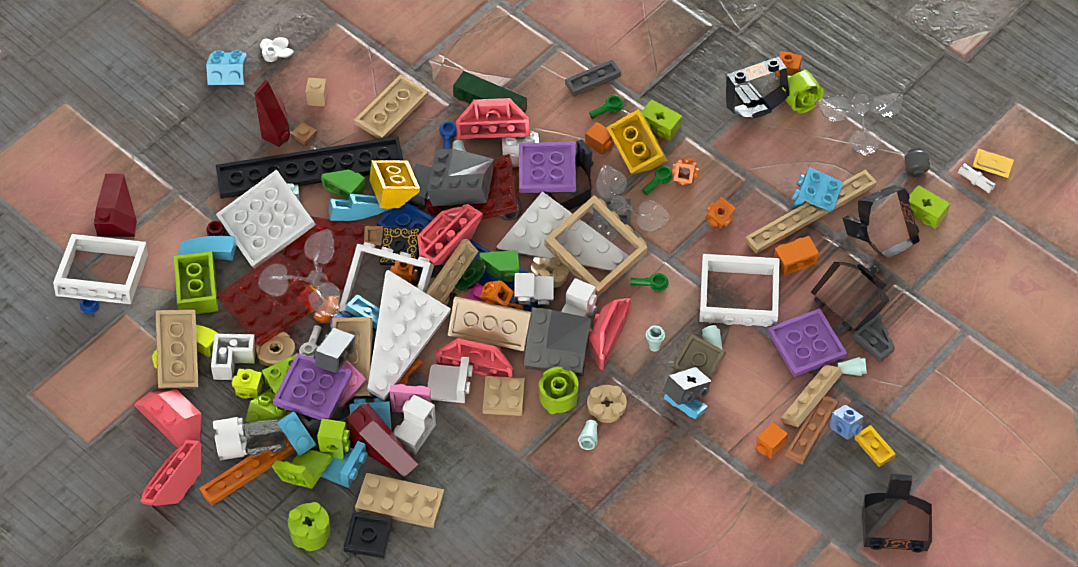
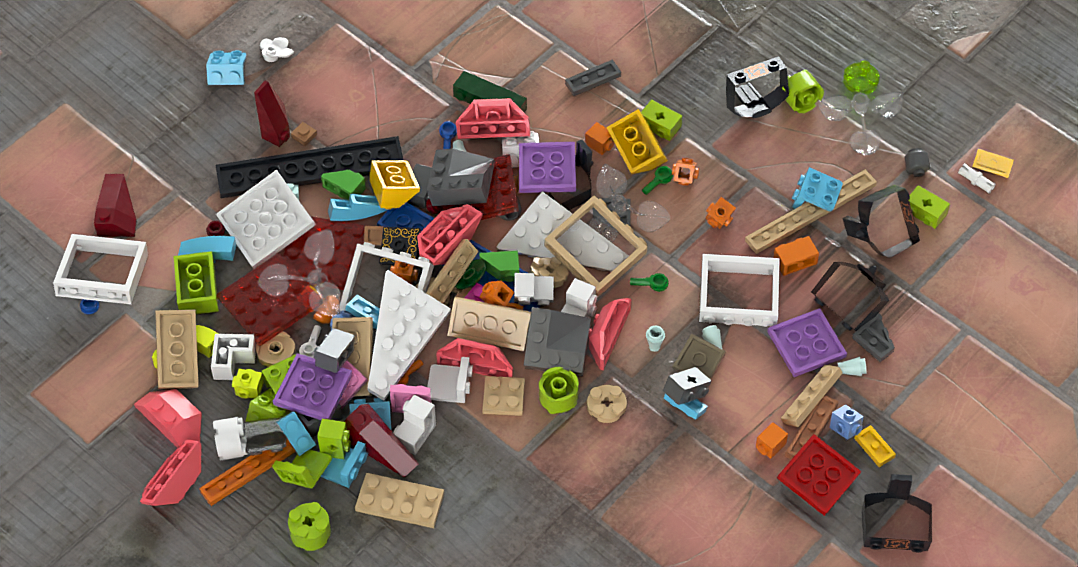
(316, 92): tan brick -> none
(368, 535): black plate -> none
(391, 107): tan plate -> none
(588, 436): light aqua cone -> none
(612, 104): green plate -> none
(791, 61): orange brick -> none
(819, 474): none -> red plate
(861, 69): none -> clear neon green plate

